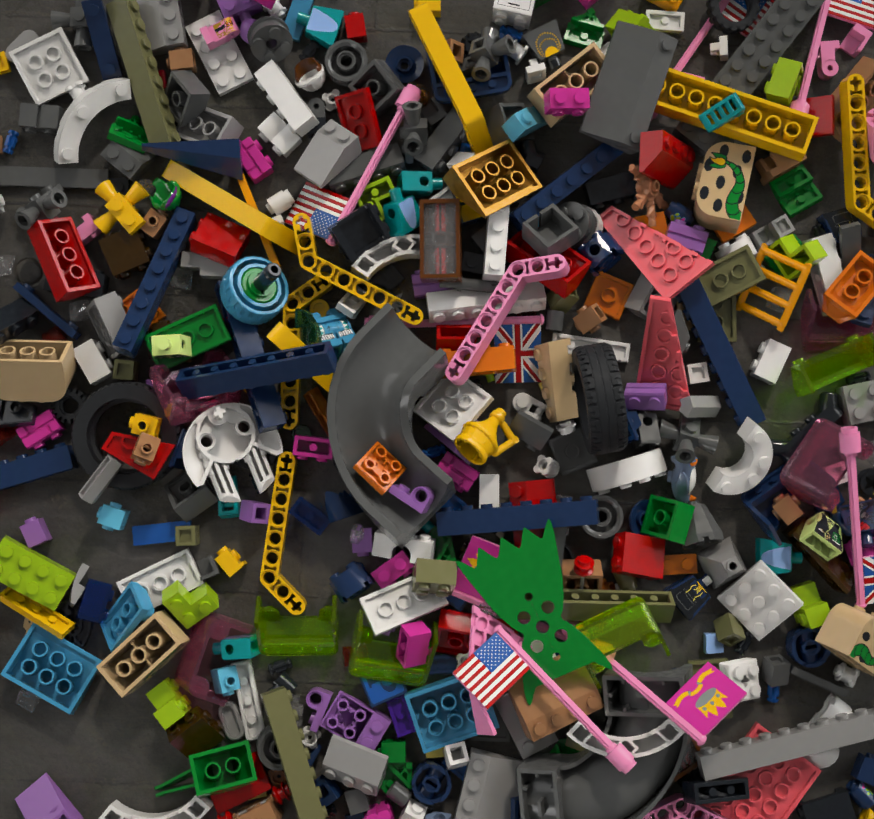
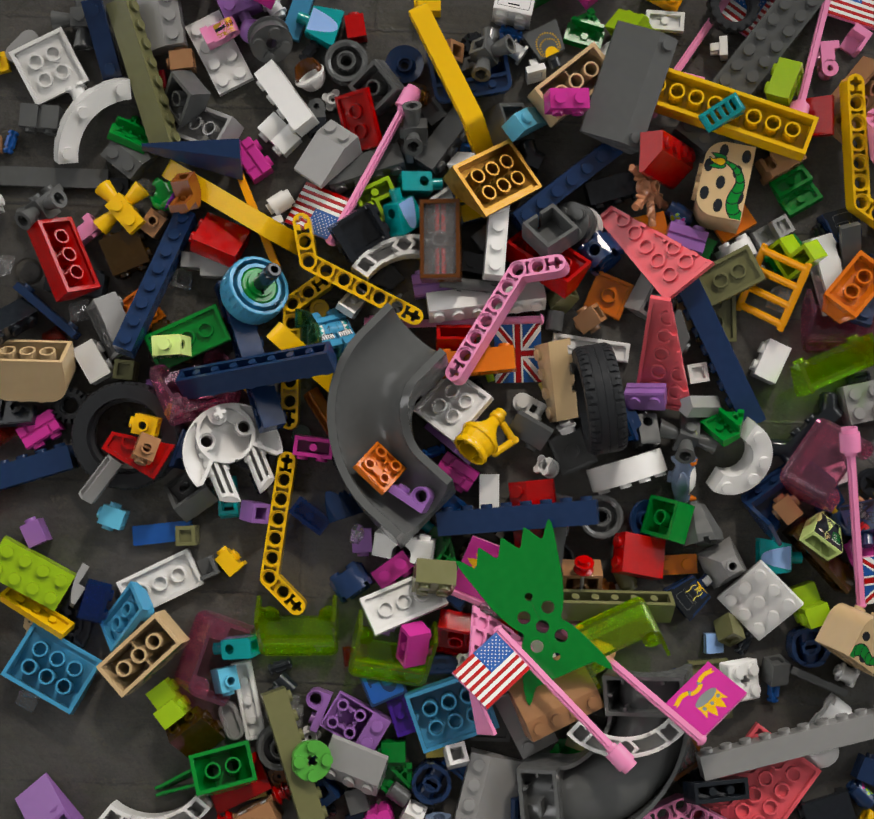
(186, 191): none -> dark orange brick
(188, 606): lime brick -> none
(300, 762): none -> bright green plate
(725, 426): none -> green slope

